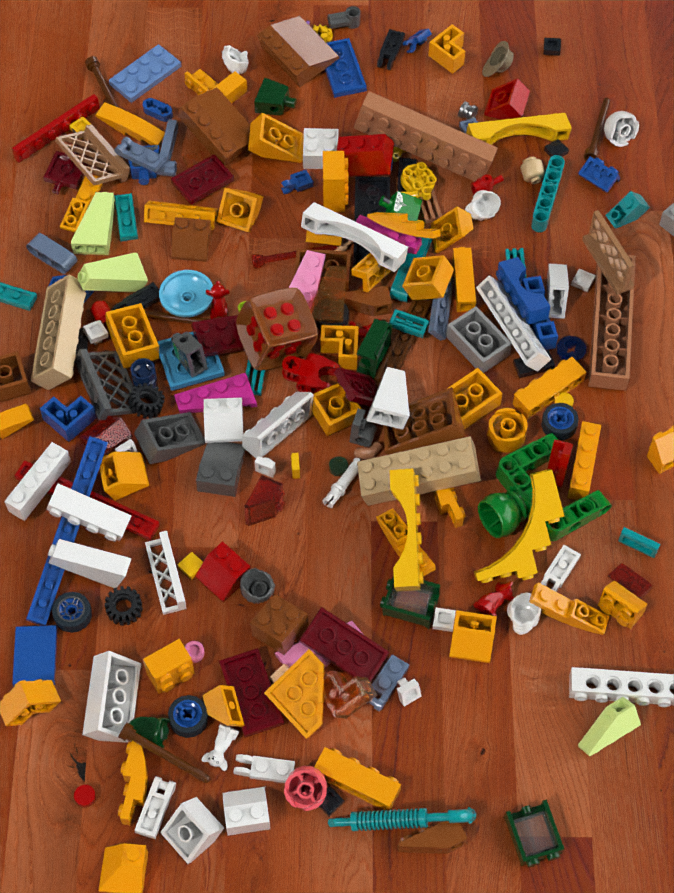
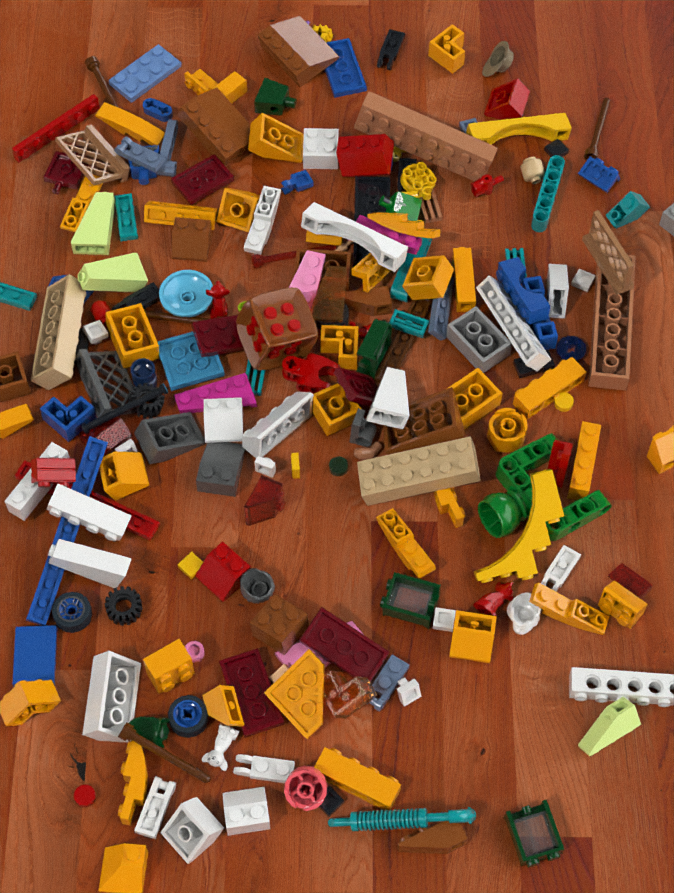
(52, 253): sand blue beam -> none
(53, 471): none -> brick
(79, 125): yellow plate -> none
(124, 408): none -> black bar
(171, 568): white fence -> none
(187, 345): dark grey torso -> none
(235, 60): white hair -> none
(263, 220): none -> white slope
(335, 180): light orange brick -> none
(338, 489): white pin -> none
(349, 18): dark grey piece -> none
(407, 571): yellow arch -> none
(419, 37): blue plate -> none
(452, 228): light orange slope -> none
(467, 111): flat silver wheel -> none
(483, 205): white hair -> none
(552, 46): black plate -> none
(566, 427): wheel -> none
(621, 127): white cylinder -> none
(639, 542): teal tile -> none

